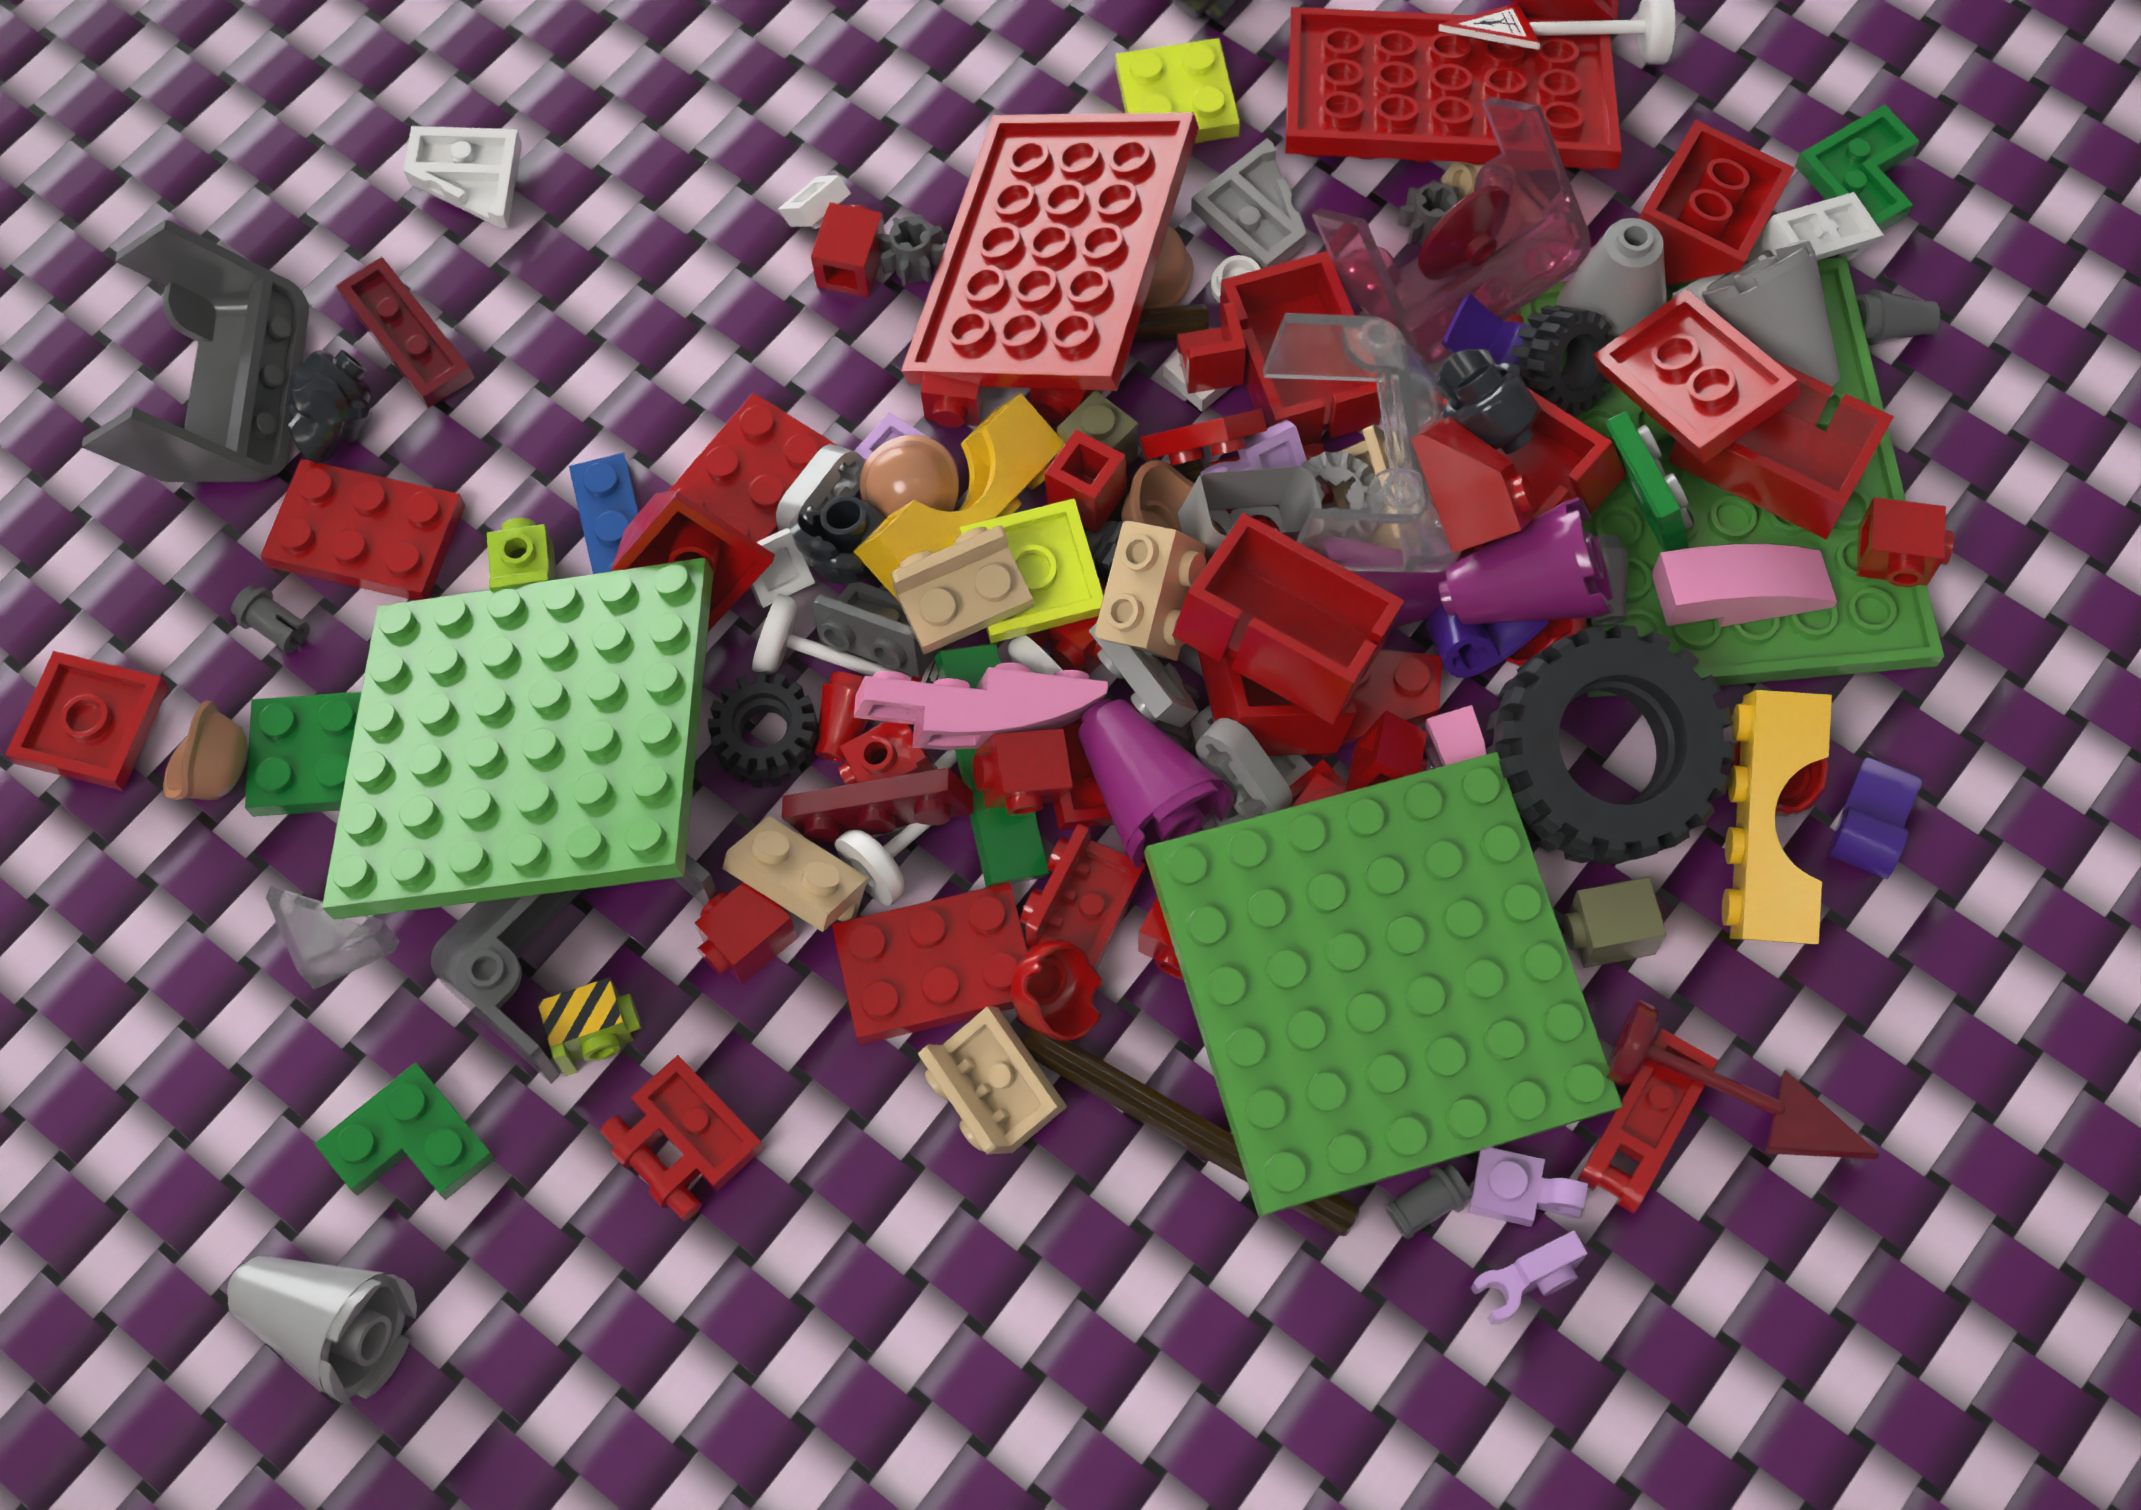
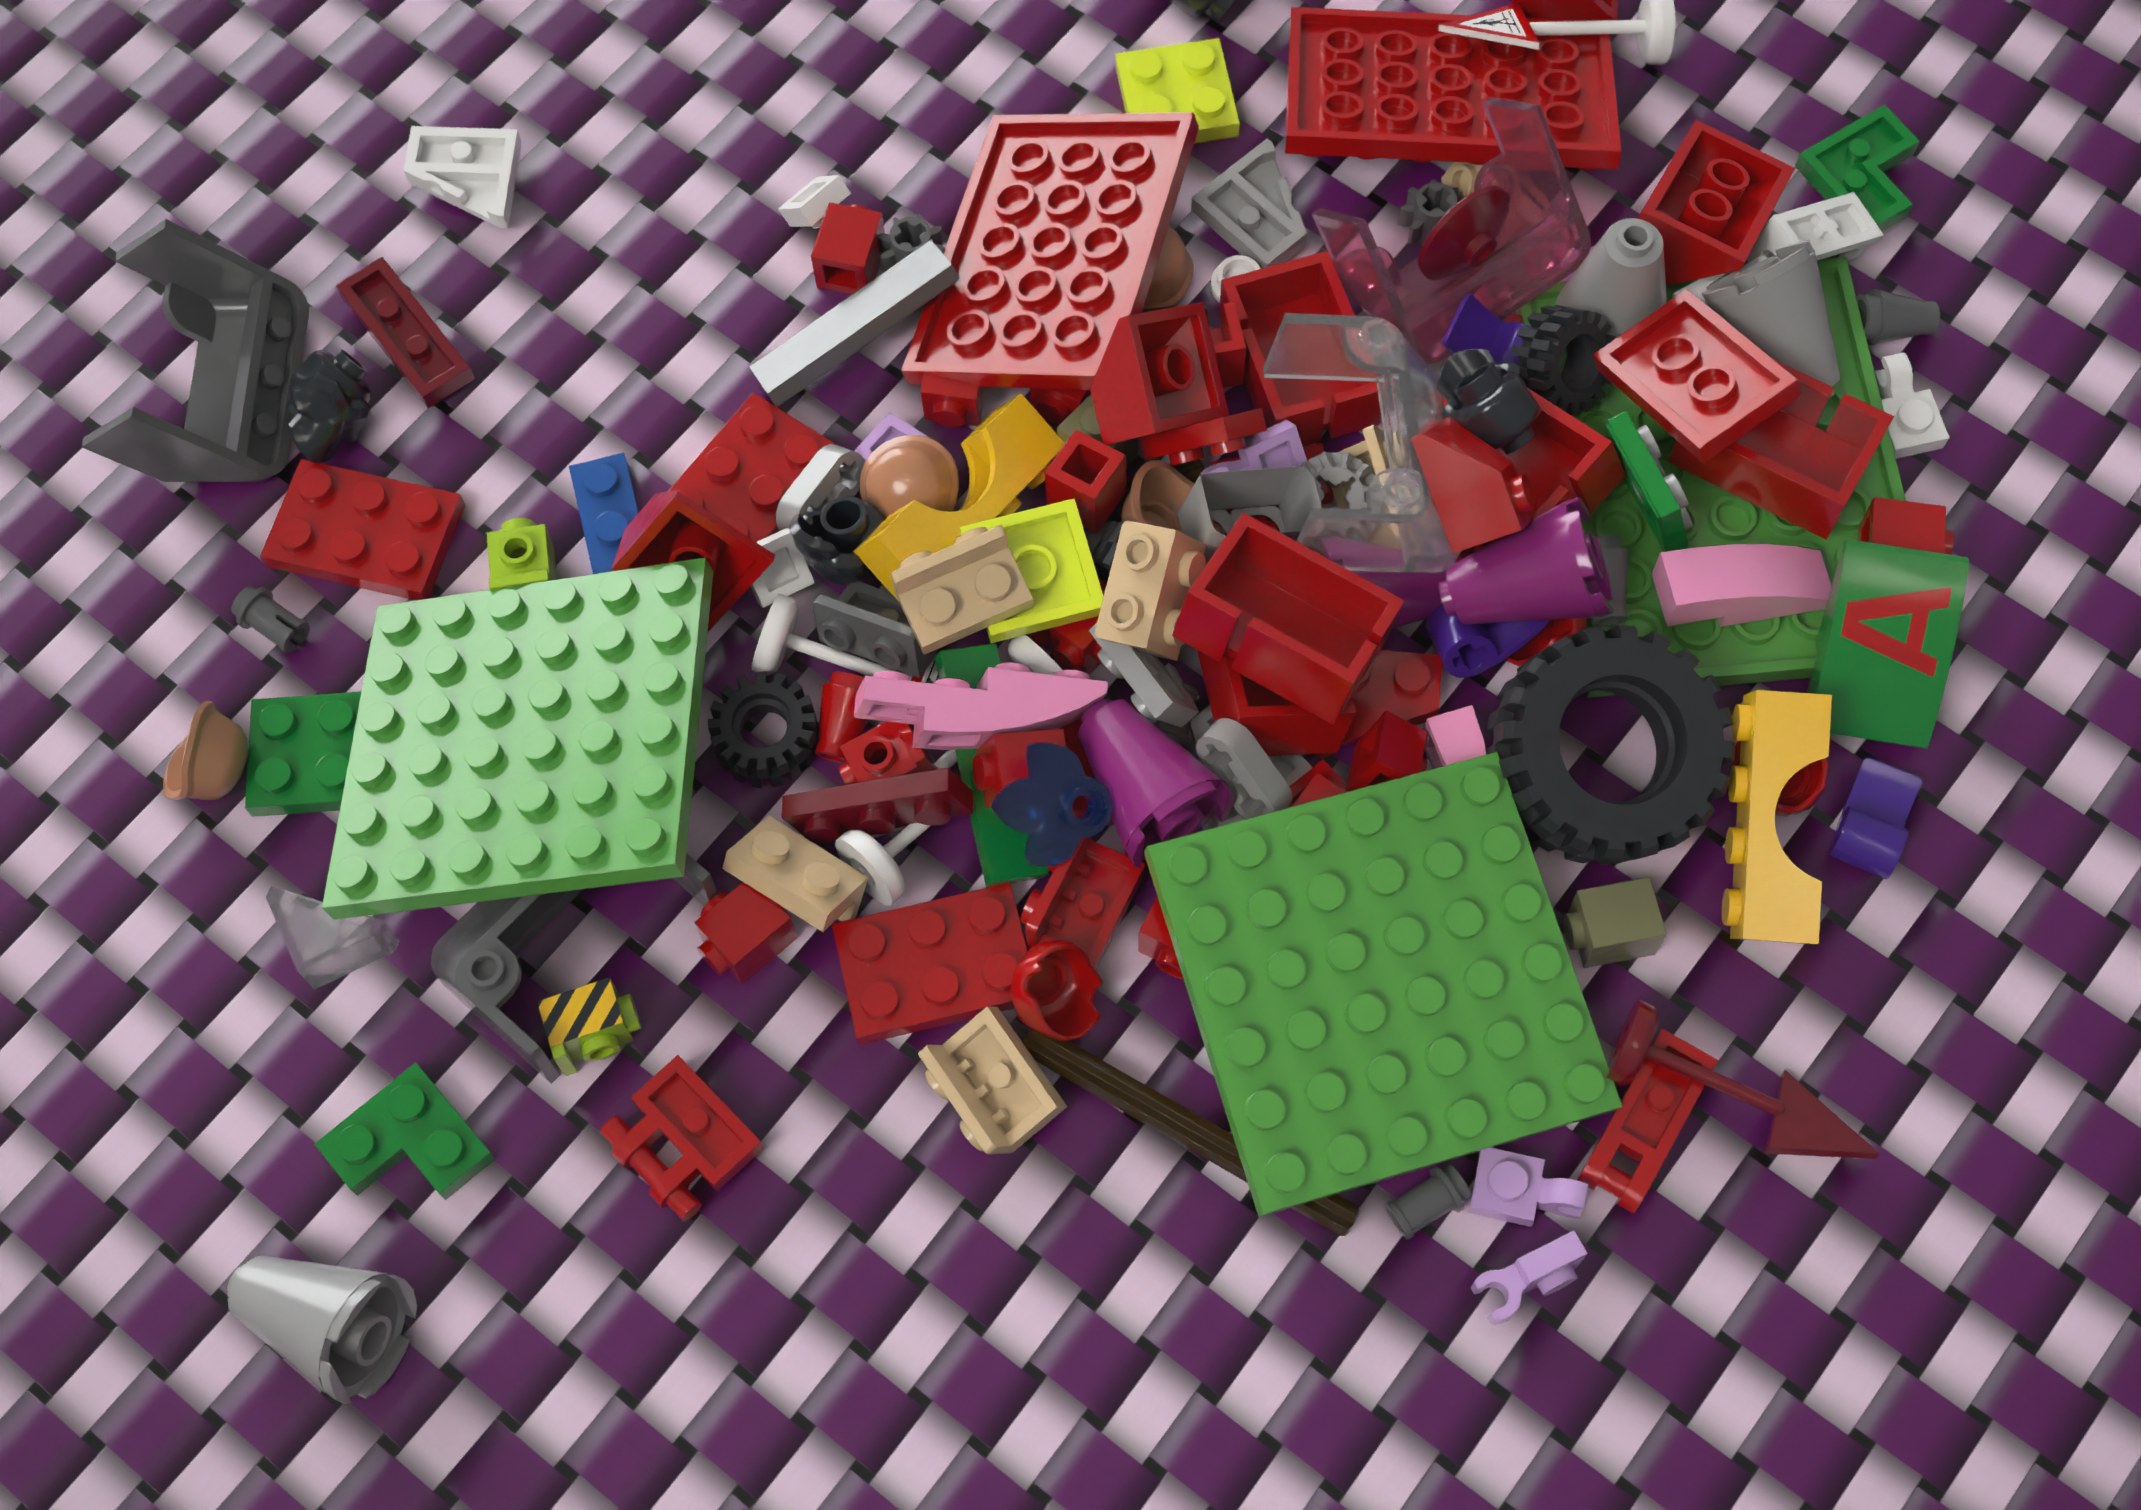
(87, 720): red plate -> none
(854, 323): none -> tile
(1044, 803): none -> clear blue plate
(1158, 375): none -> red slope
(1889, 640): none -> green slope
(1916, 419): none -> white plate

